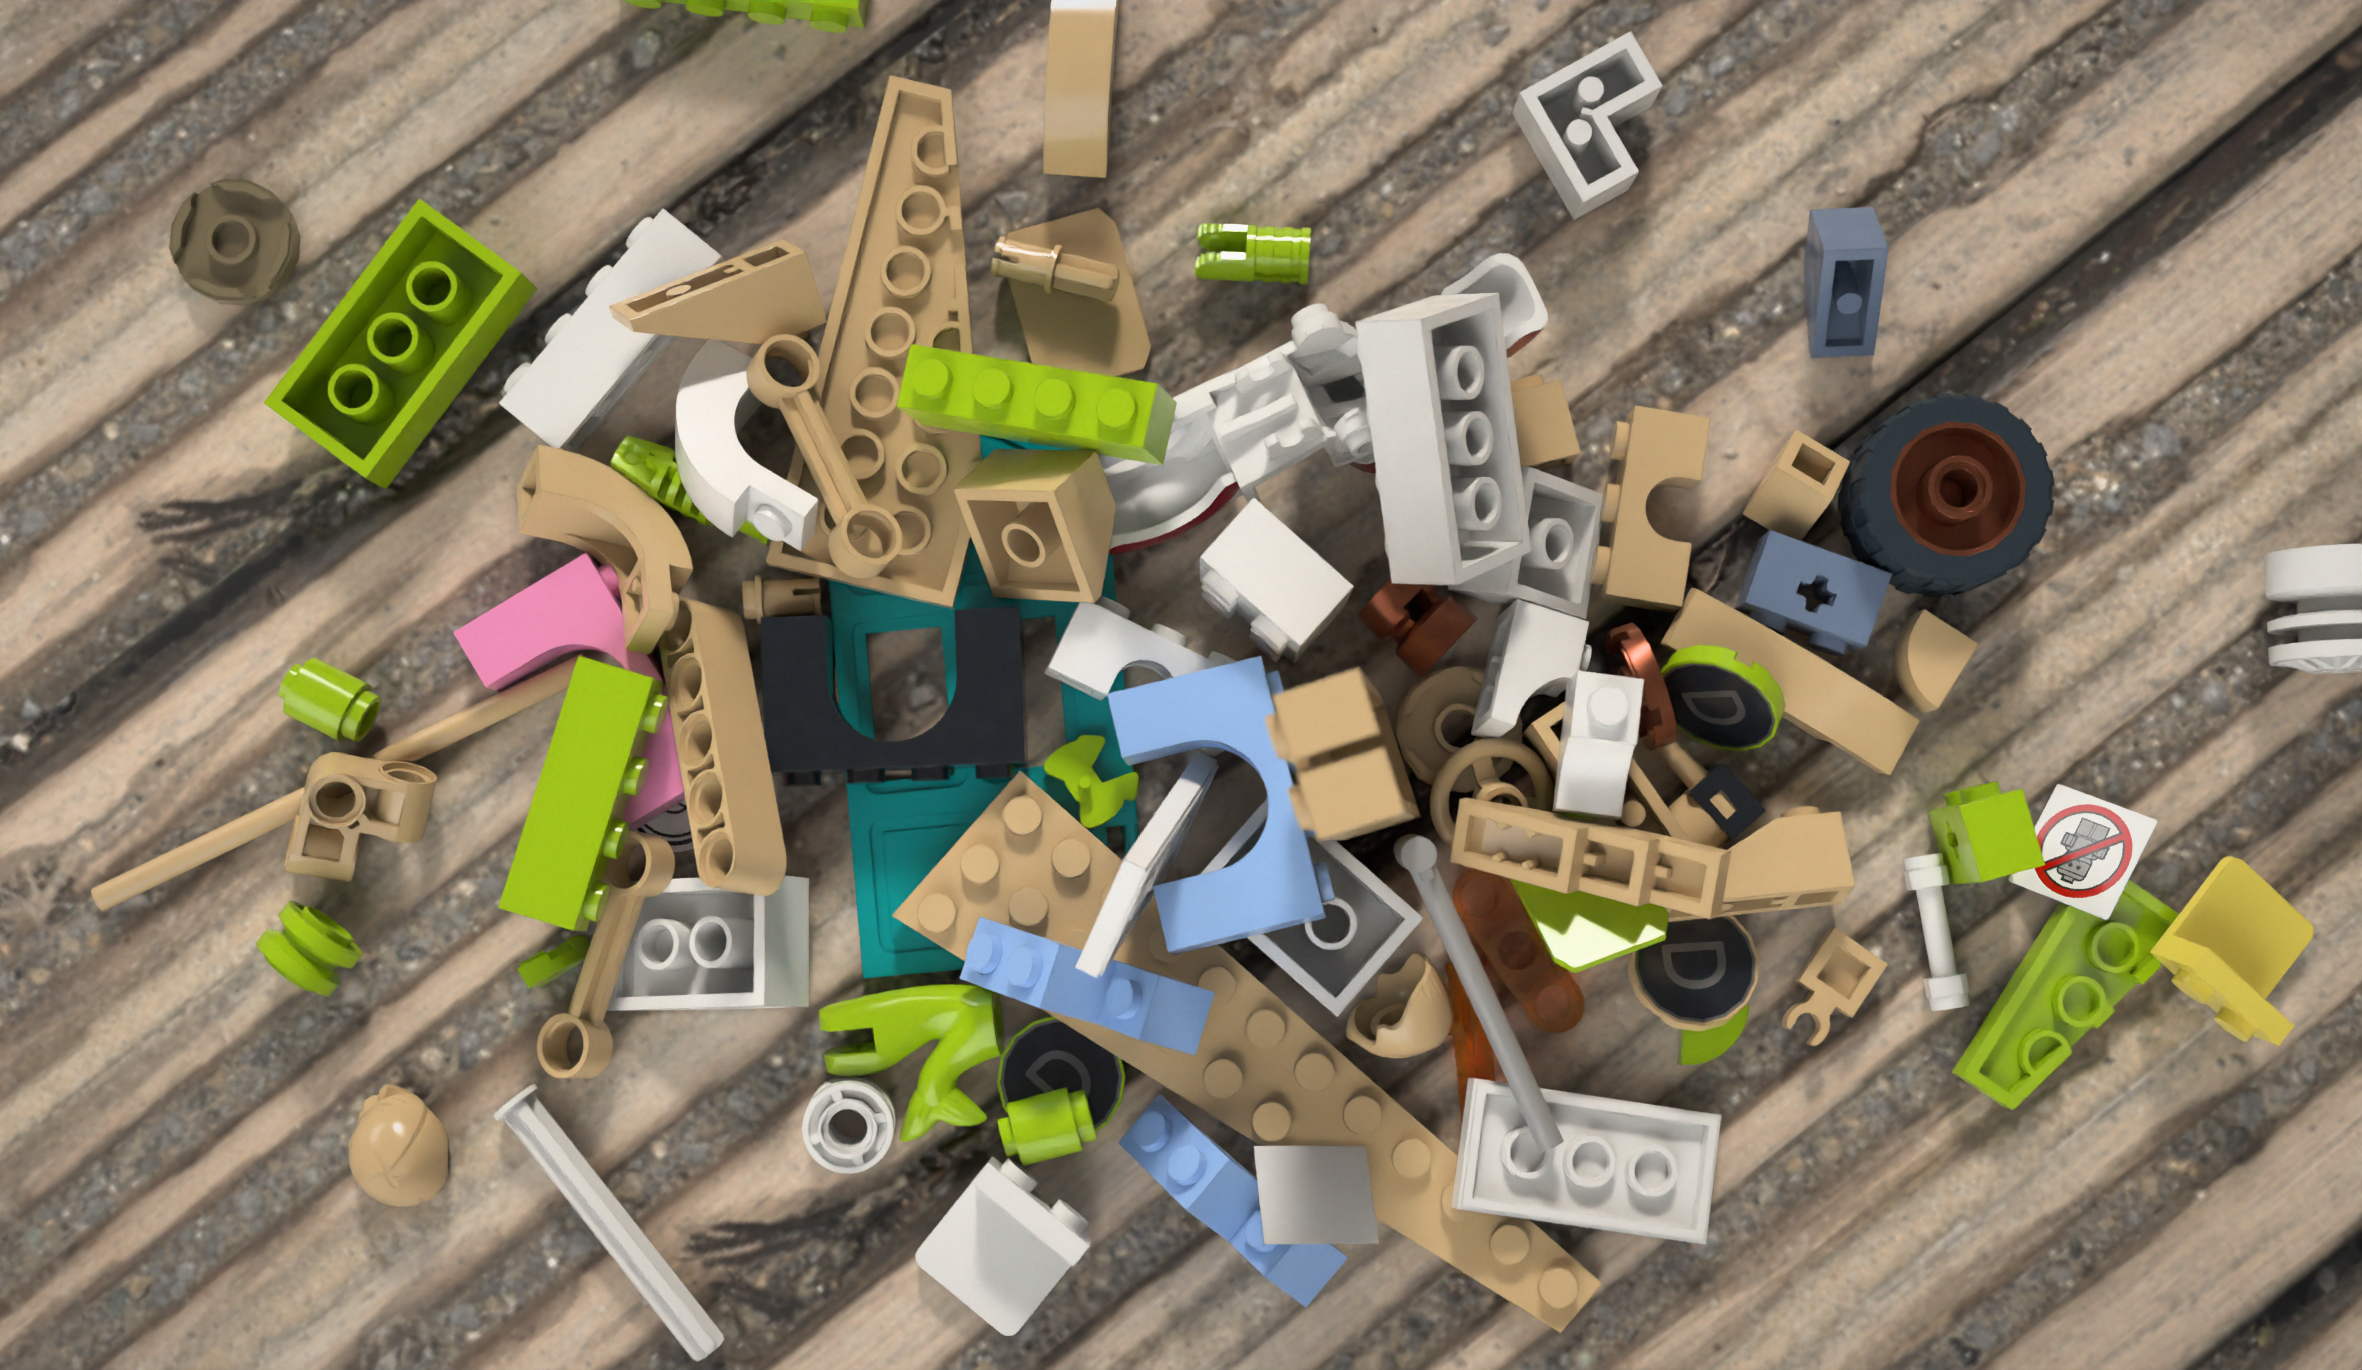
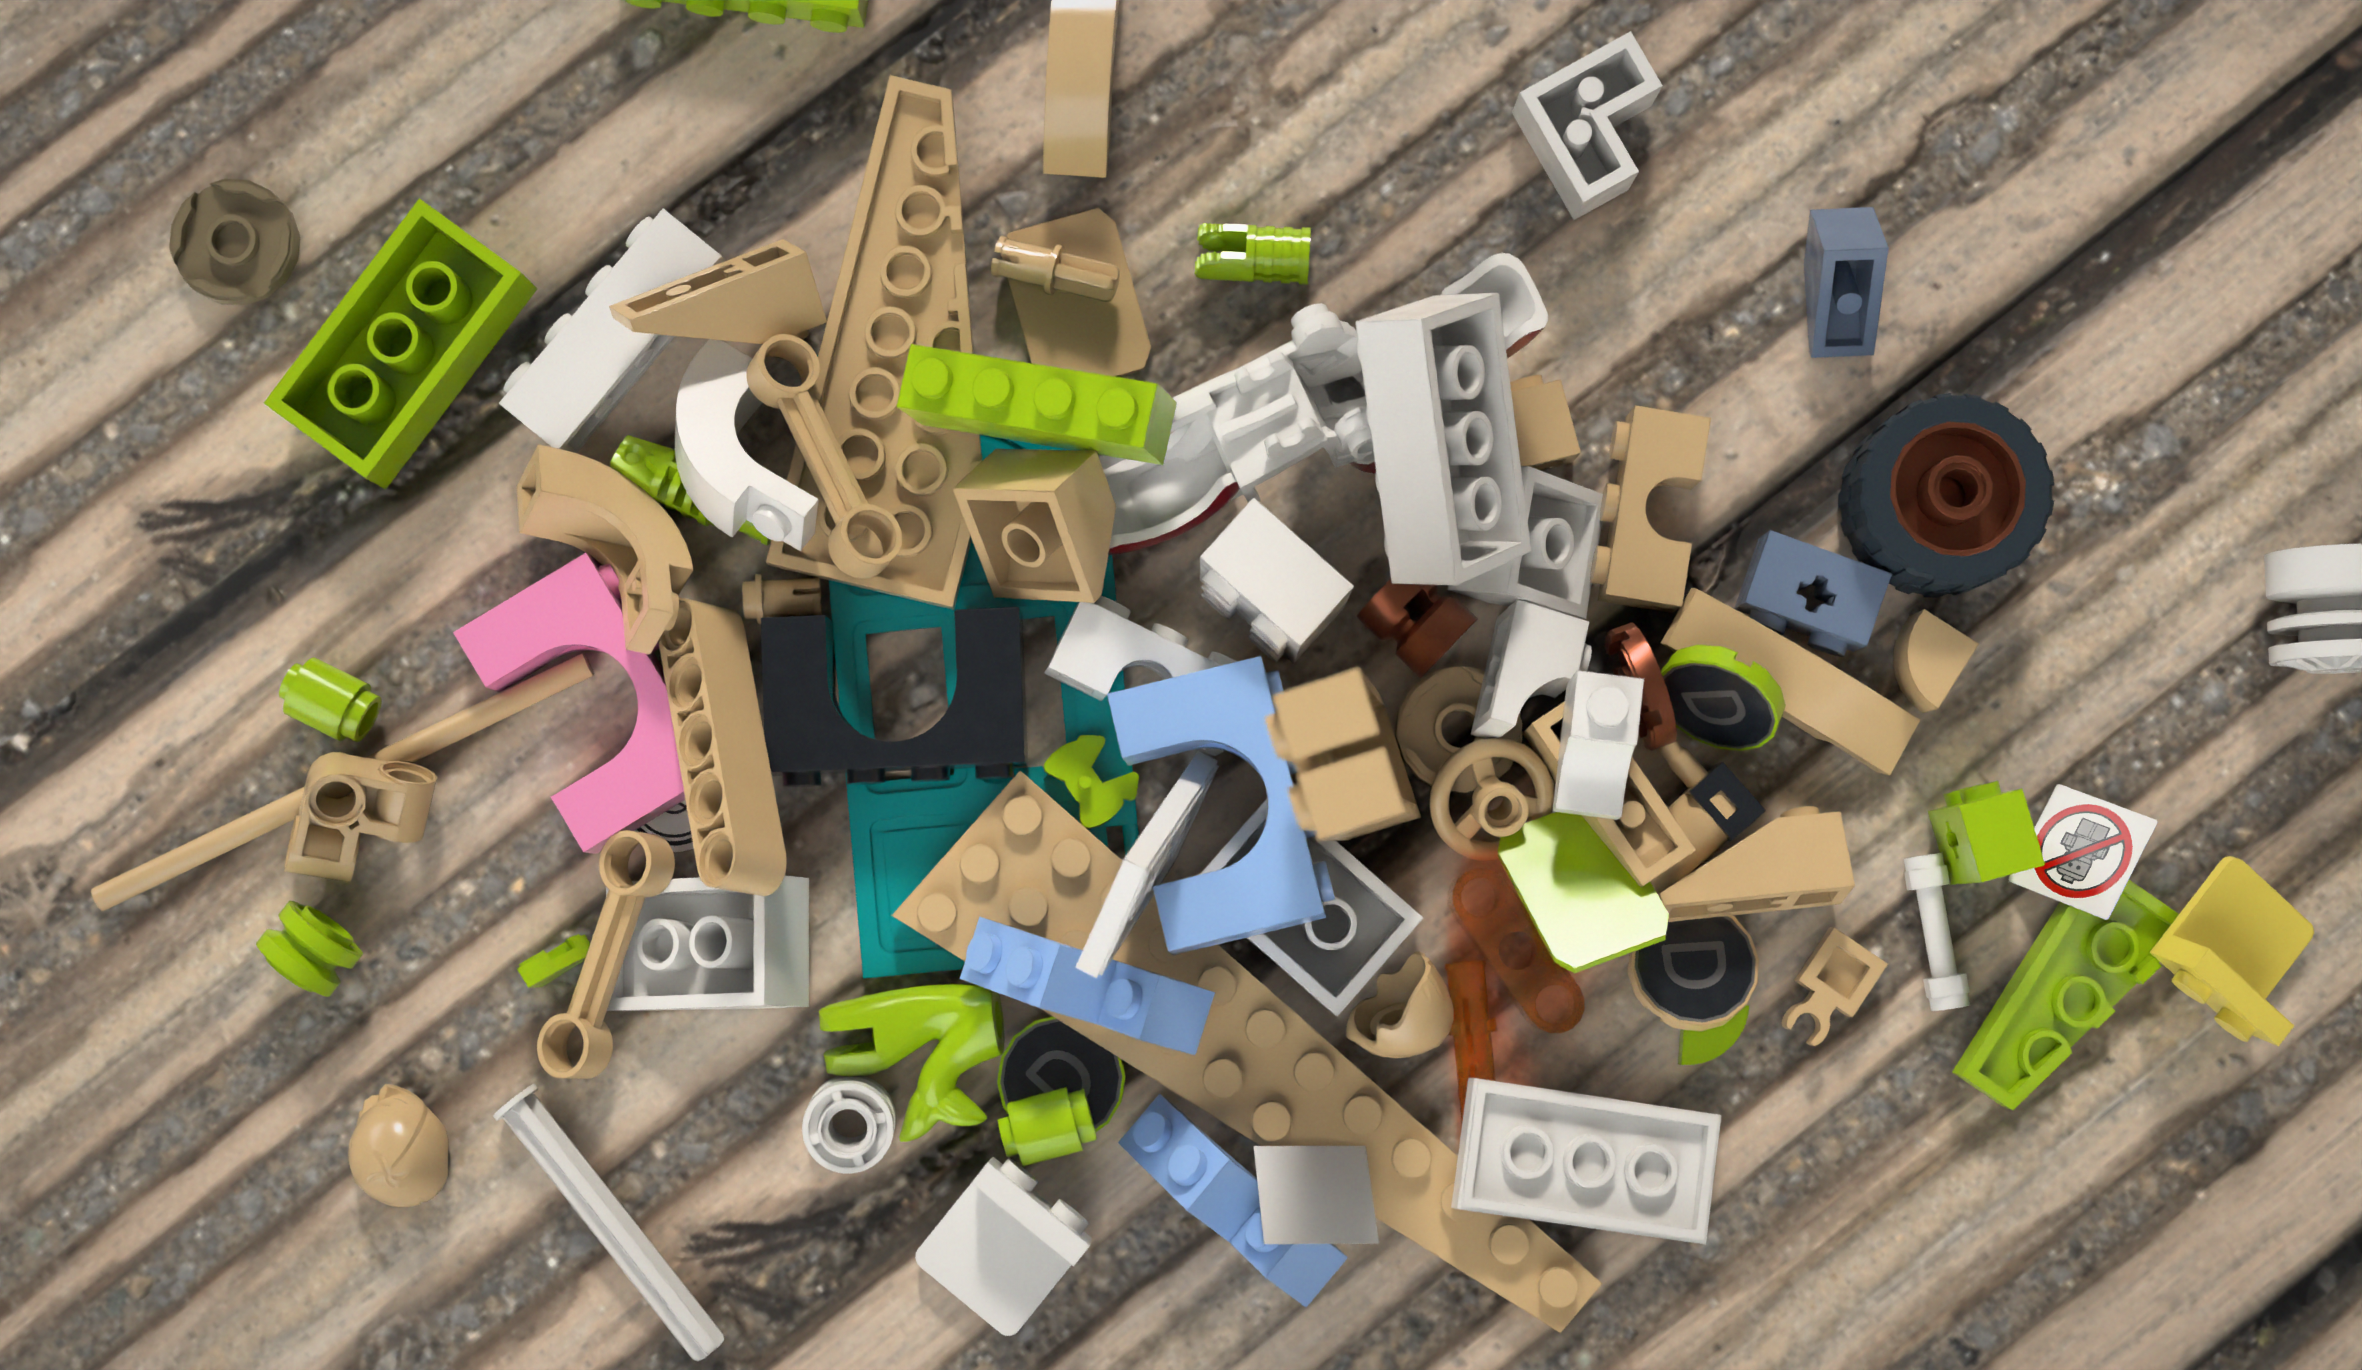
(583, 795): lime brick -> none
(1419, 857): light grey bar -> none
(1590, 857): tan slope -> none
(1797, 487): tan brick -> none

